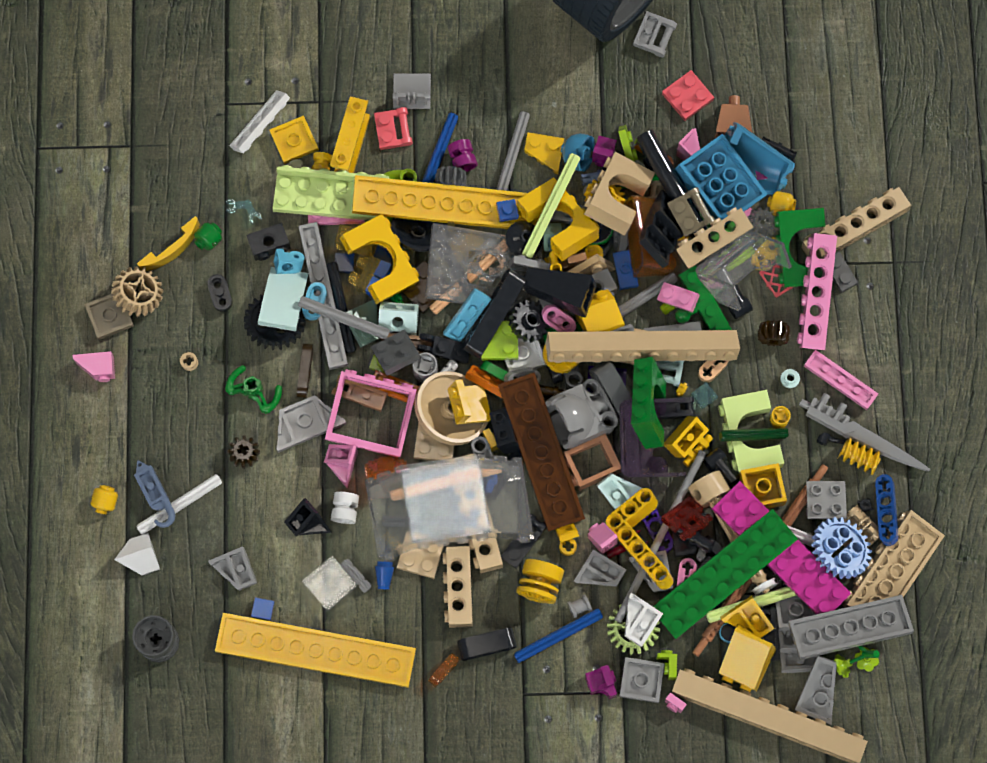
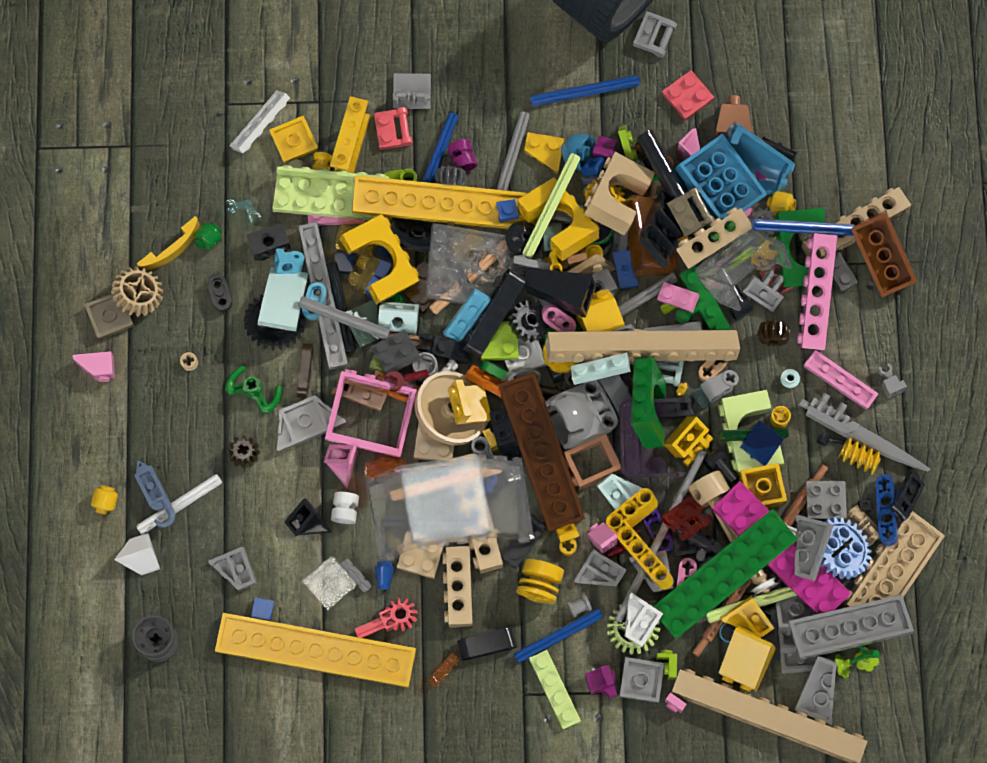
(389, 620): none -> coral gear
(408, 377): none -> dark red piece
(555, 690): none -> yellowish green plate
(585, 90): none -> blue axle
(593, 166): none -> blue plate
(600, 368): none -> light aqua plate
(719, 385): none -> light grey piece
(761, 443): none -> clear blue piece
(762, 292): none -> light grey hinge
(802, 227): none -> blue axle
(811, 546): none -> light grey wing
(884, 254): none -> dark orange slope
(891, 385): none -> light grey piece
(907, 496): none -> black plate

